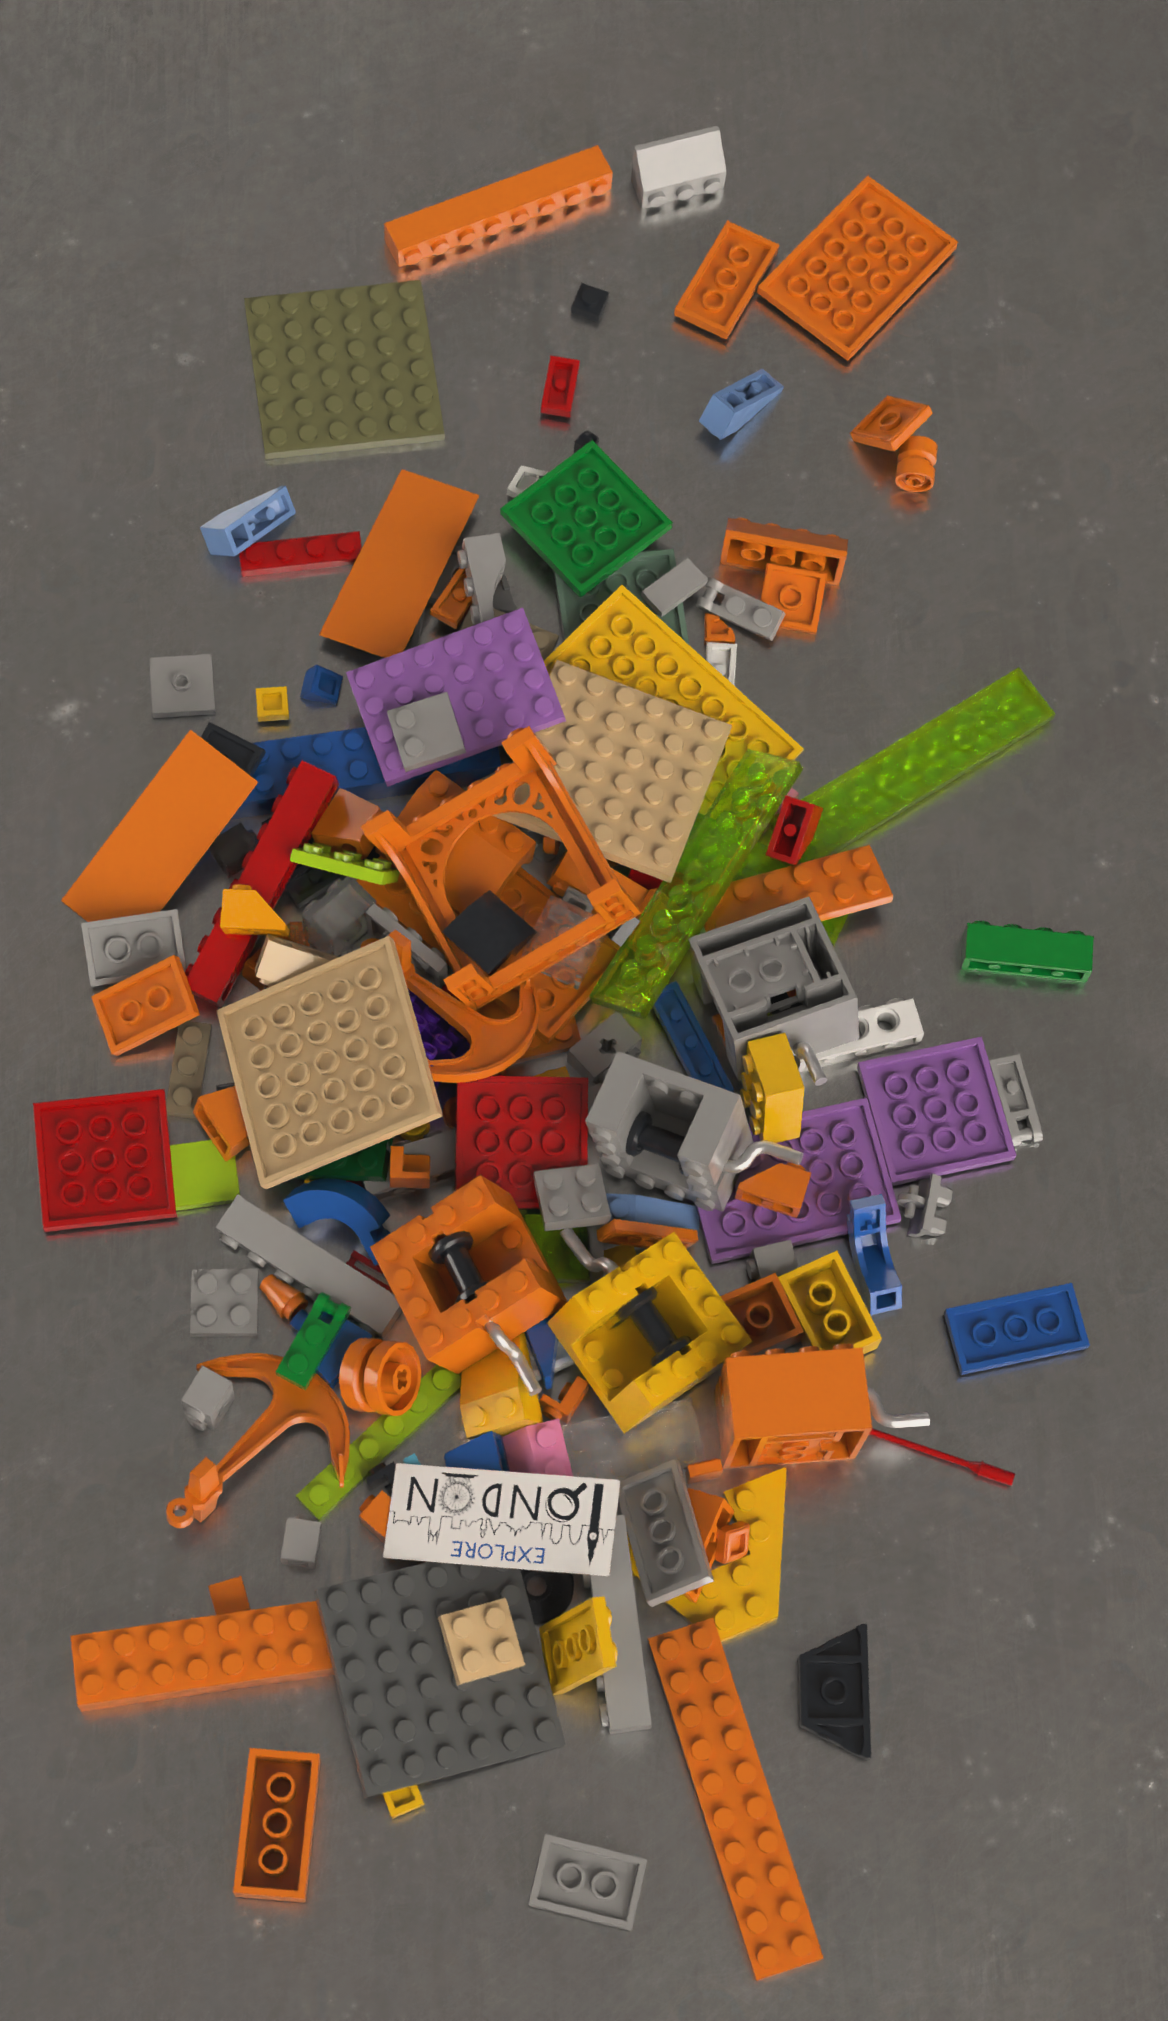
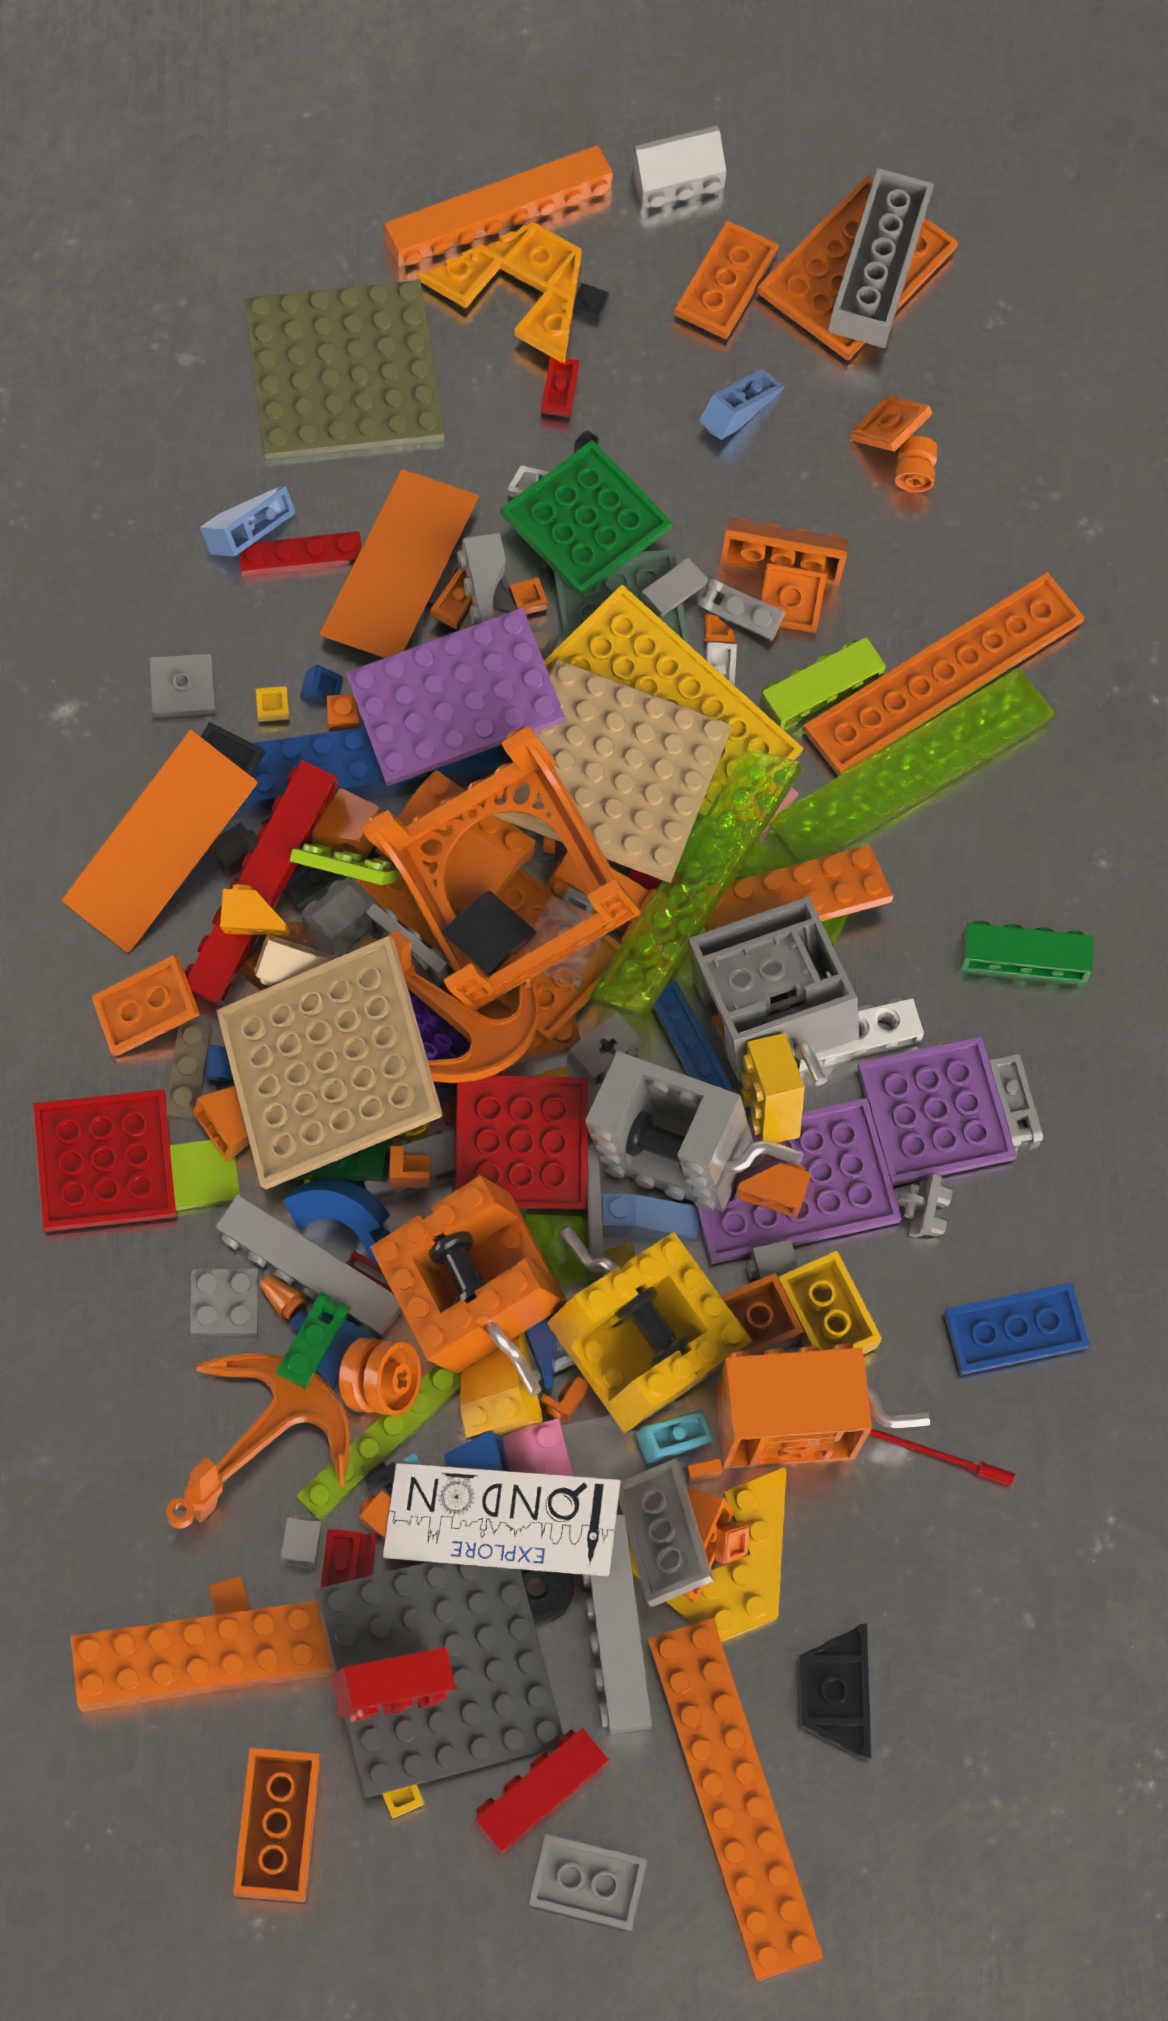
(130, 944): light grey plate -> none
(207, 1399): light grey brick -> none
(218, 1064): none -> blue tile
(342, 712): none -> orange brick
(347, 1556): none -> red plate
(393, 1684): none -> red brick
(426, 731): light grey plate -> none
(481, 1641): tan plate -> none
(529, 596): none -> orange plate
(532, 257): none -> light orange wing
(541, 1790): none -> red brick
(571, 1197): light grey plate -> none
(578, 1645): yellow plate -> none
(621, 933): plate -> none
(642, 1234): orange tile -> none
(673, 1436): none -> medium azure slope
(793, 830): red slope -> none
(821, 684): none -> lime brick
(872, 1255): blue arch -> none
(880, 258): none -> light grey brick
(942, 674): none -> orange plate

